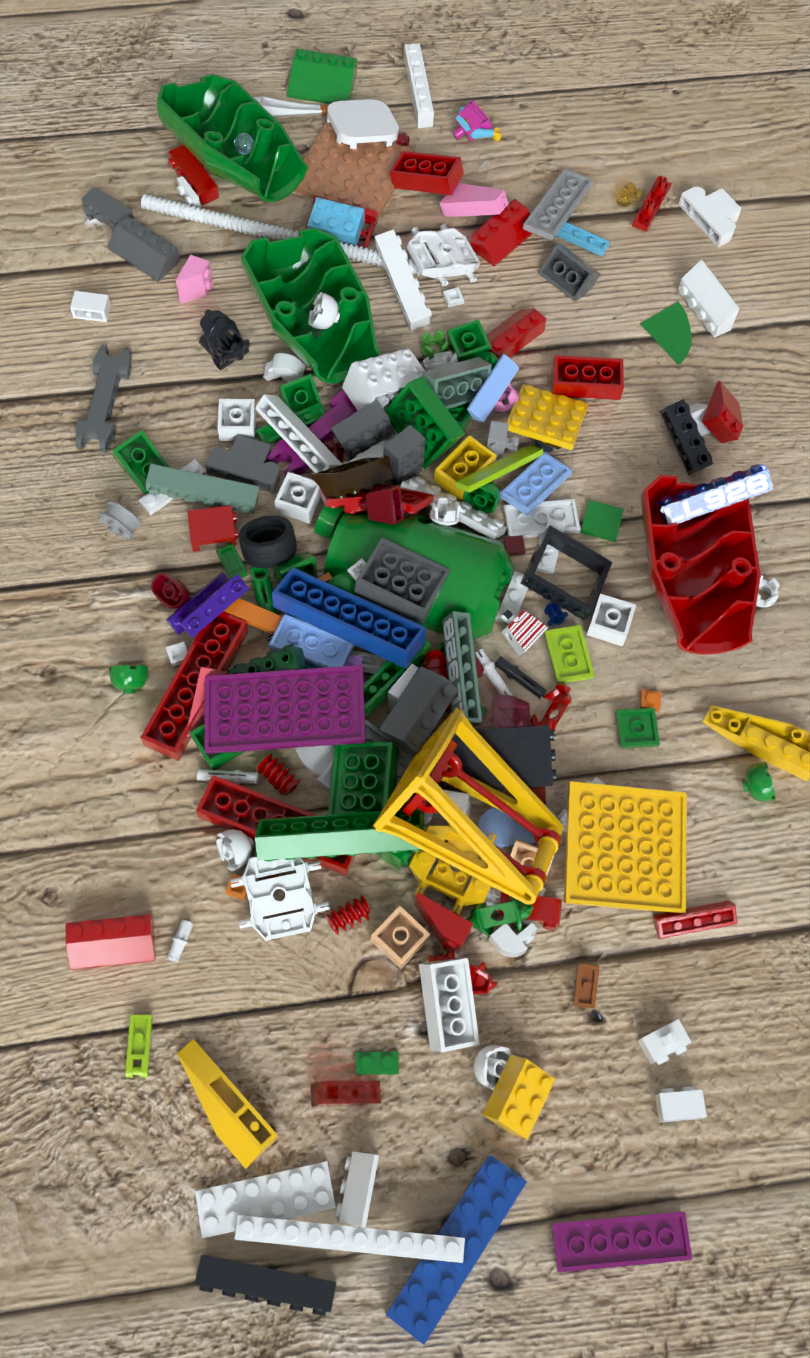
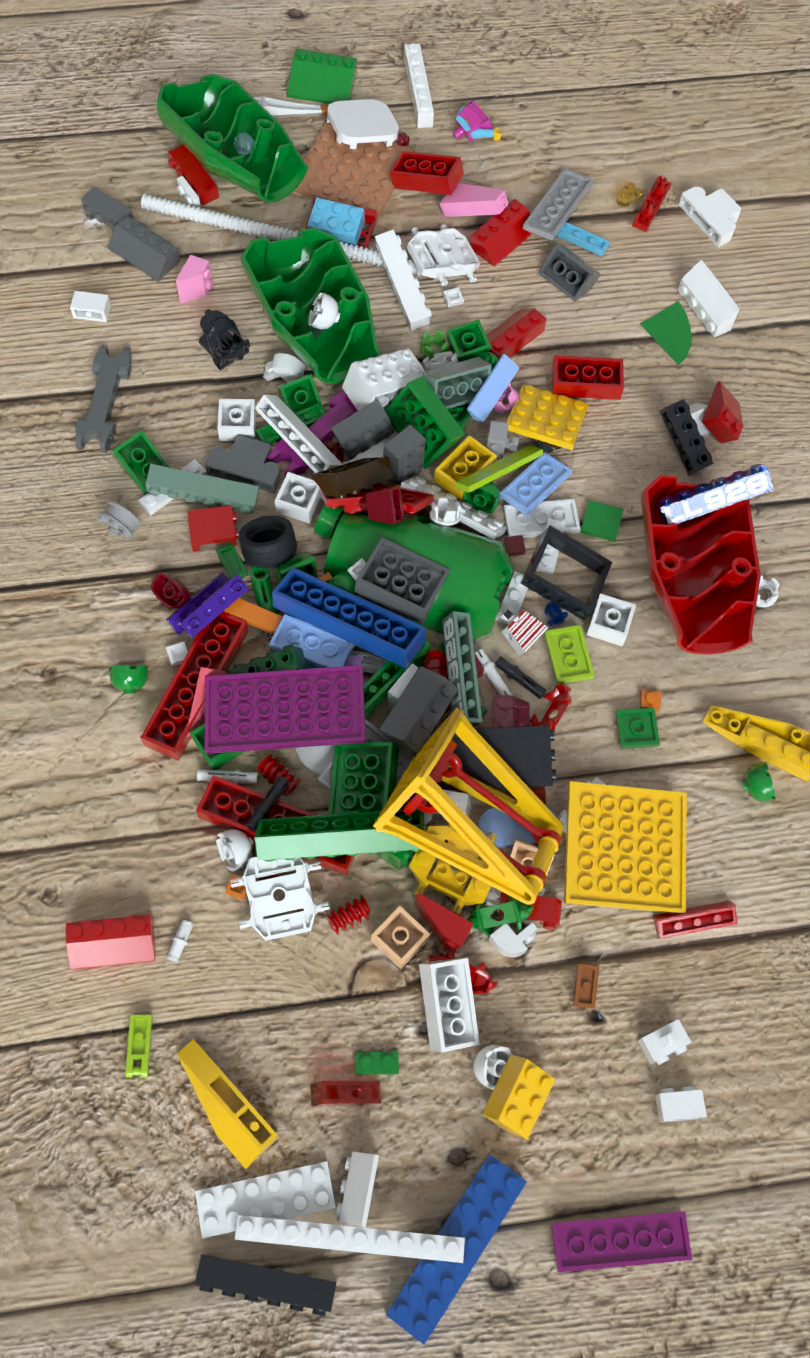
(262, 810): none -> black pin

